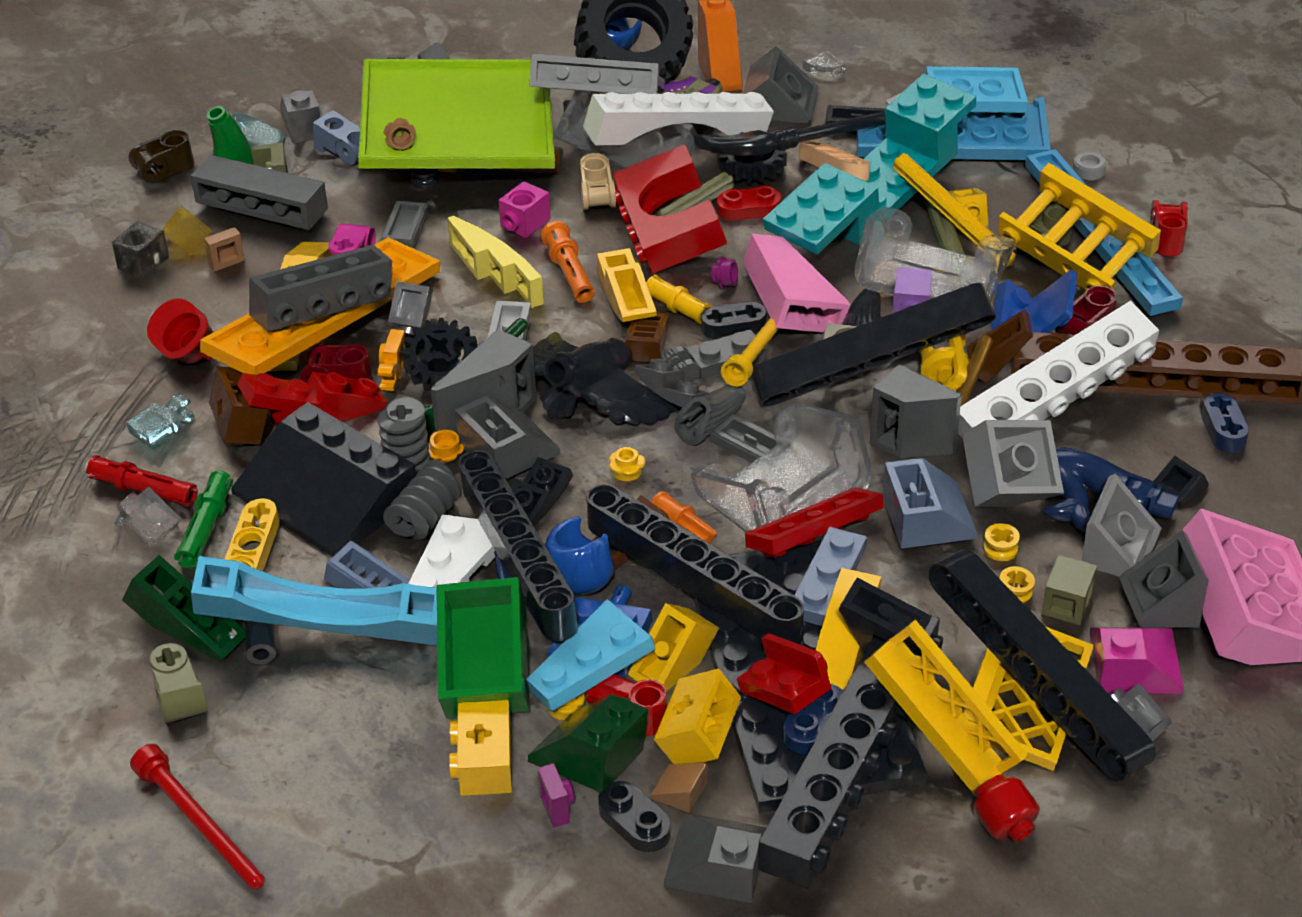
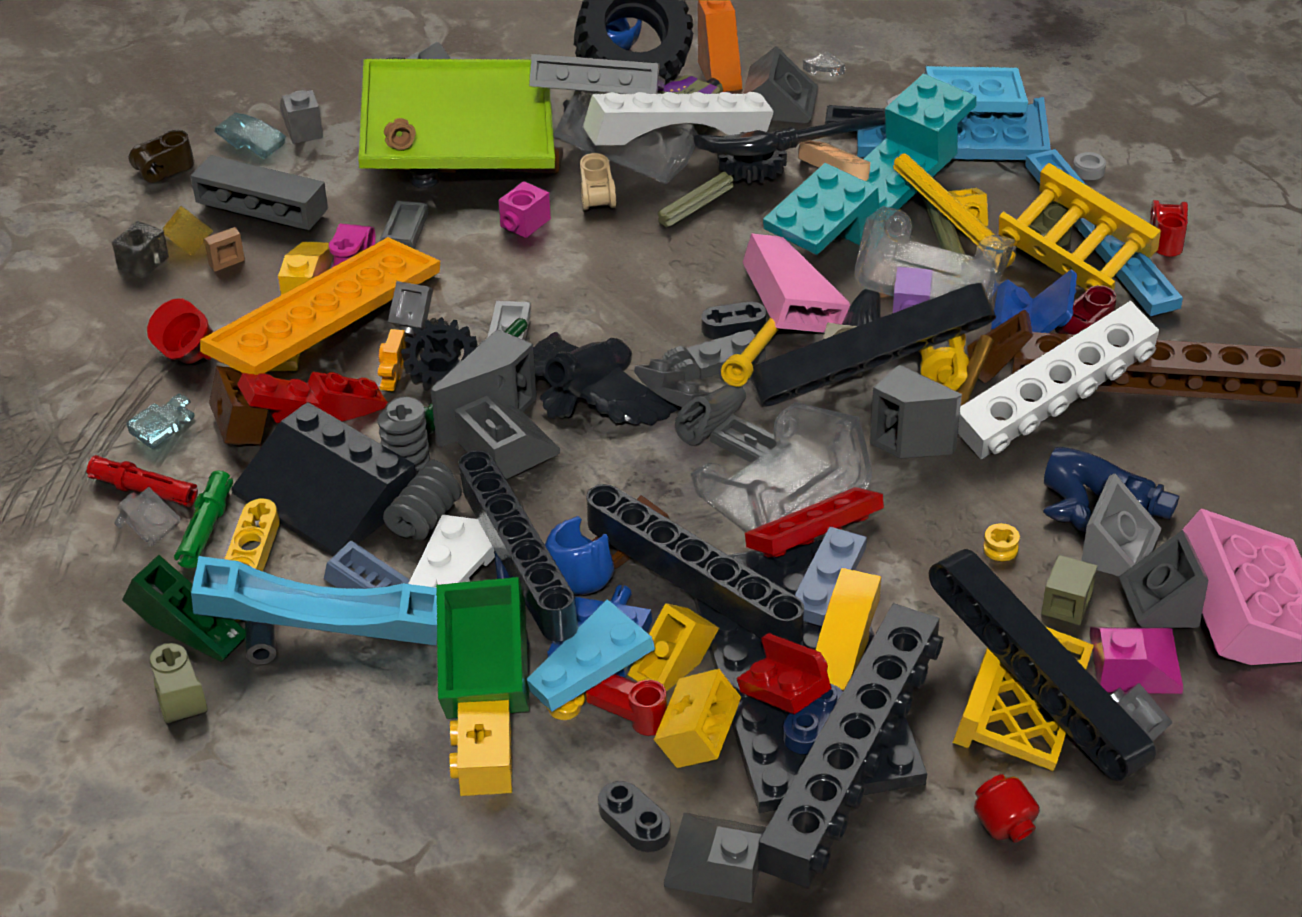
(152, 765): red piece -> none
(228, 137): green piece -> none
(270, 156): olive bracket -> none
(320, 287): dark grey brick -> none
(340, 138): sand blue leg -> none
(346, 360): dark red piece -> none
(445, 446): light orange plate -> none
(492, 257): light yellow slope -> none
(541, 488): black slope -> none
(555, 794): magenta plate -> none
(580, 285): orange pin -> none
(595, 742): dark green slope -> none
(625, 285): yellow slope -> none
(626, 464): yellow plate -> none
(647, 337): reddish brown slope -> none
(670, 237): red arch -> none
(676, 298): yellow pin -> none
(681, 785): medium nougat slope -> none
(684, 516): orange axle -> none
(725, 272): magenta plate -> none
(747, 203): red plate -> none
(878, 613): black slope -> none
(925, 504): sand blue slope -> none
(939, 710): yellow fence -> none
(1012, 462): light grey slope -> none
(1021, 576): yellow bush -> none
(1181, 480): black slope -> none
(1232, 420): dark blue beam -> none

